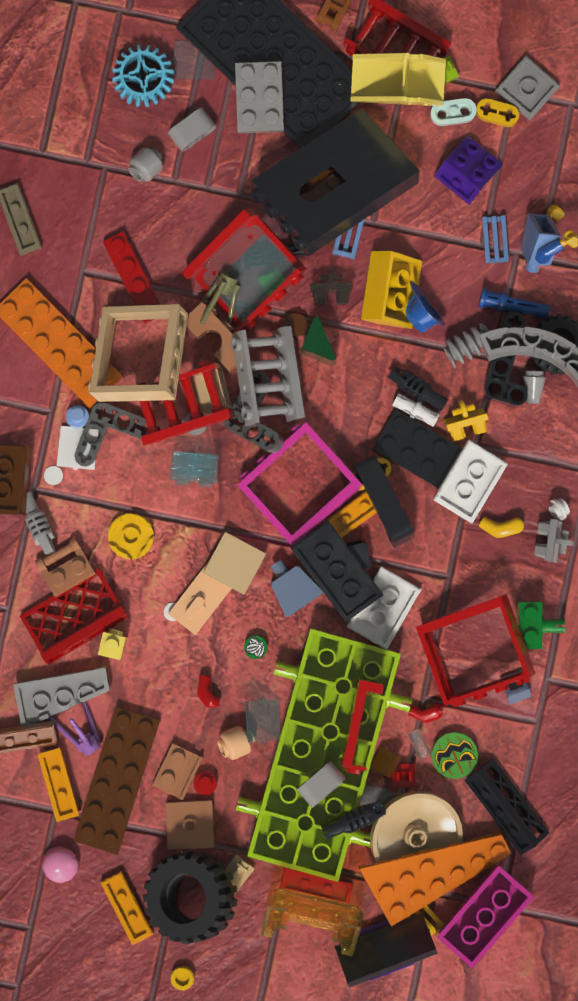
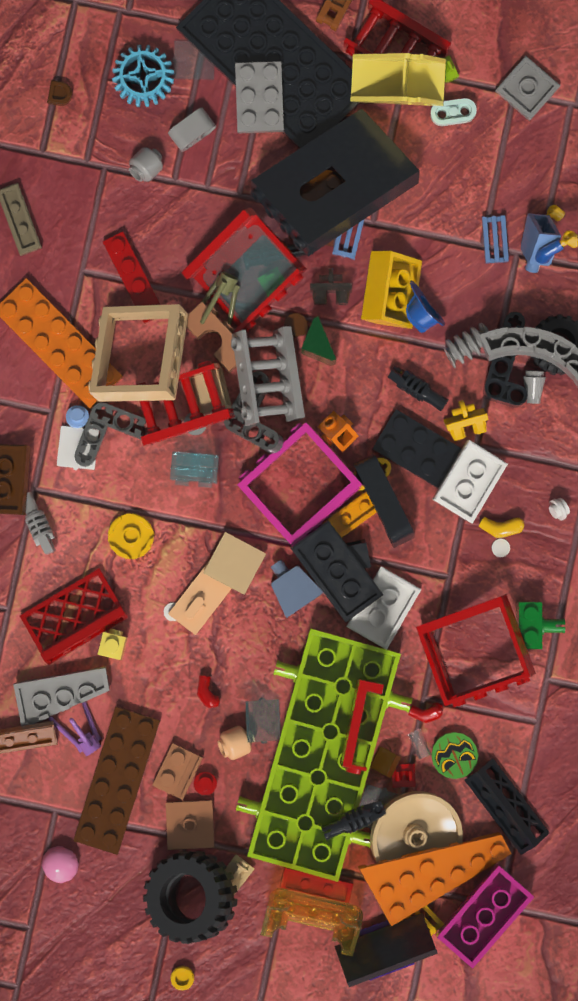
(53, 475): white sticker -> none
(58, 784): light orange plate -> none
(59, 93): none -> reddish brown tile
(67, 574): nougat plate -> none
(127, 908): light orange tile -> none
(255, 647): tile -> none
(321, 784): light grey beam -> none
(337, 431): none -> orange brick
(415, 409): white pin -> none
(468, 169): dark purple bracket -> none
(499, 107): yellow beam -> none
(500, 547): none -> white sticker
(502, 302): blue pin -> none
(517, 693): sand blue slope -> none
(553, 530): light grey hips -> none

